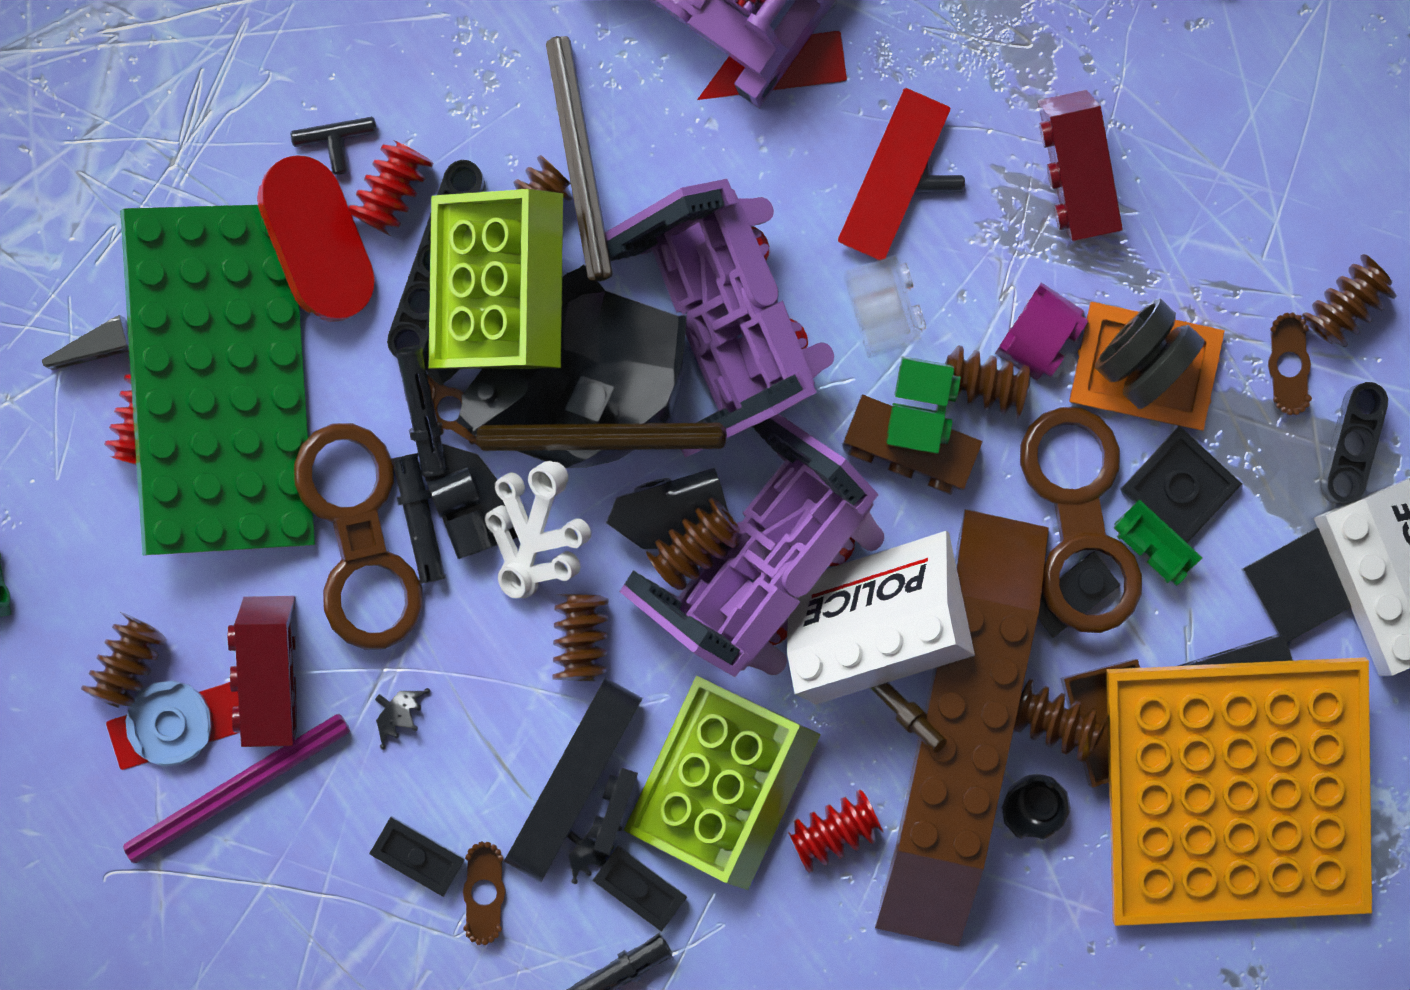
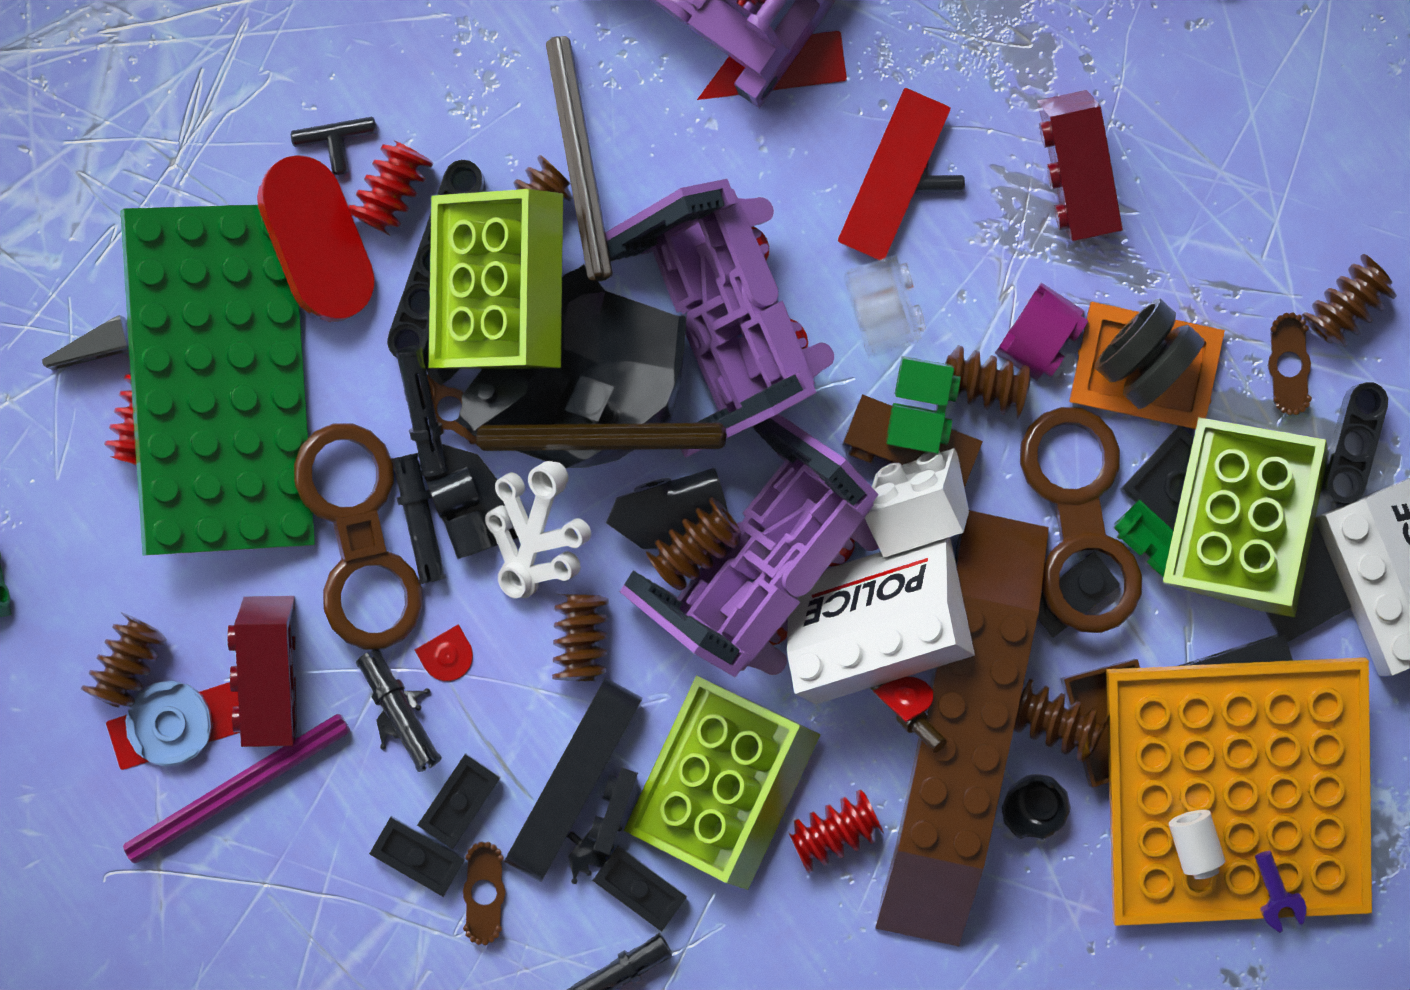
(390, 695): none -> black pin
(446, 655): none -> red piece
(459, 801): none -> black plate
(906, 696): none -> red piece
(918, 502): none -> white slope
(1197, 843): none -> white brick
(1247, 515): none -> lime slope
(1278, 895): none -> dark purple bar

